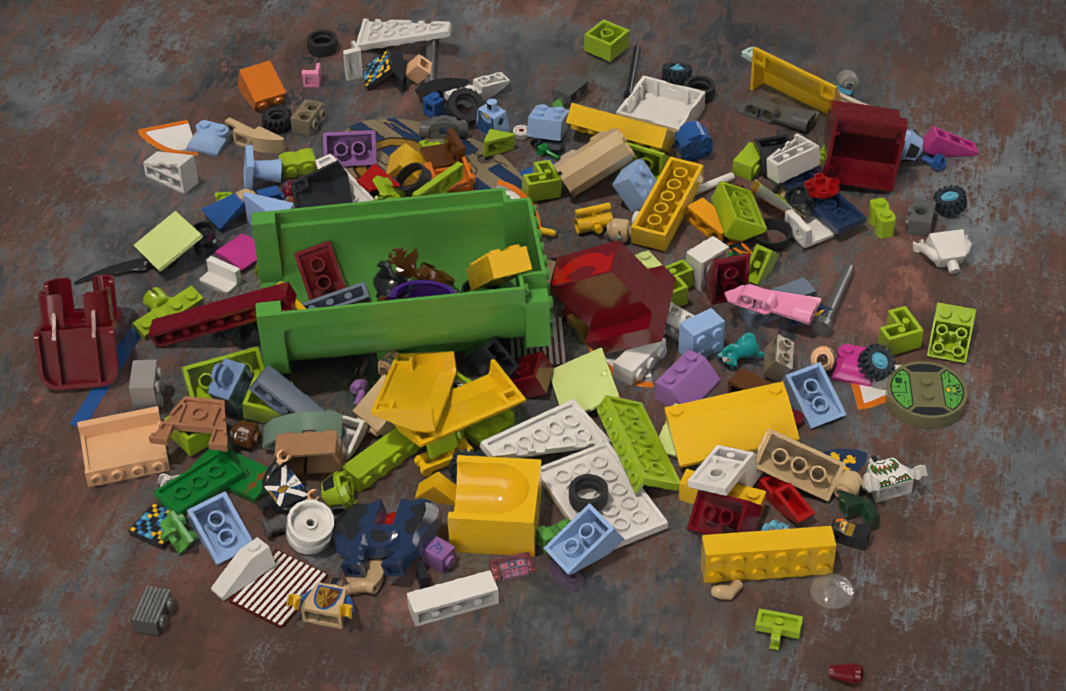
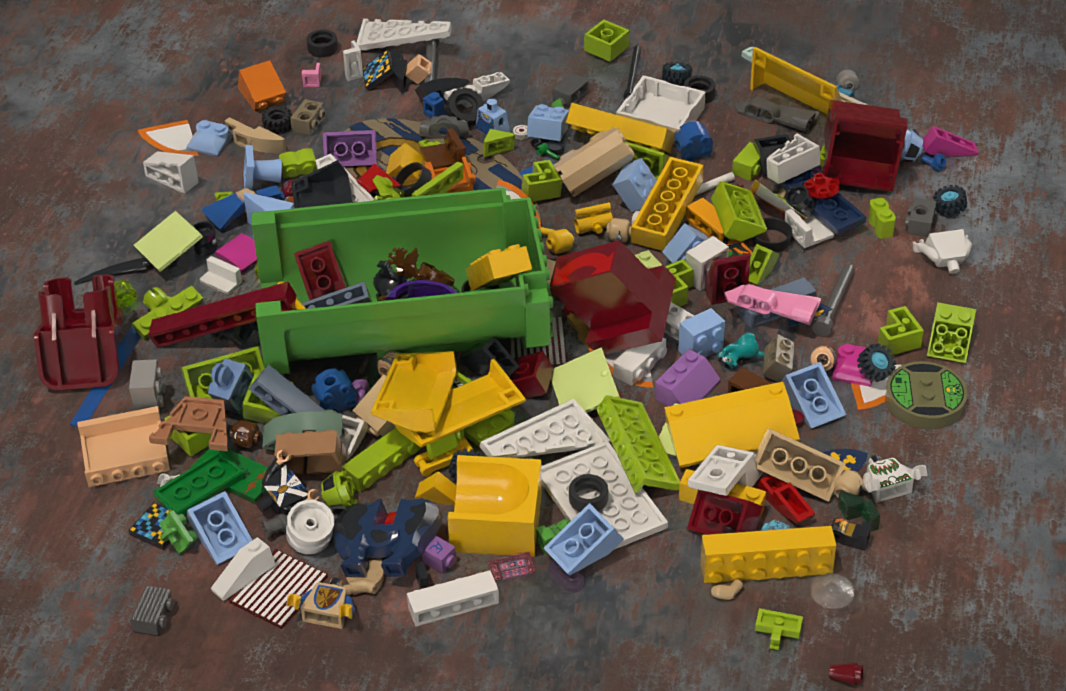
(125, 293): none -> clear neon green head
(334, 390): none -> blue brick
(560, 241): none -> yellow head
(682, 242): none -> light blue brick

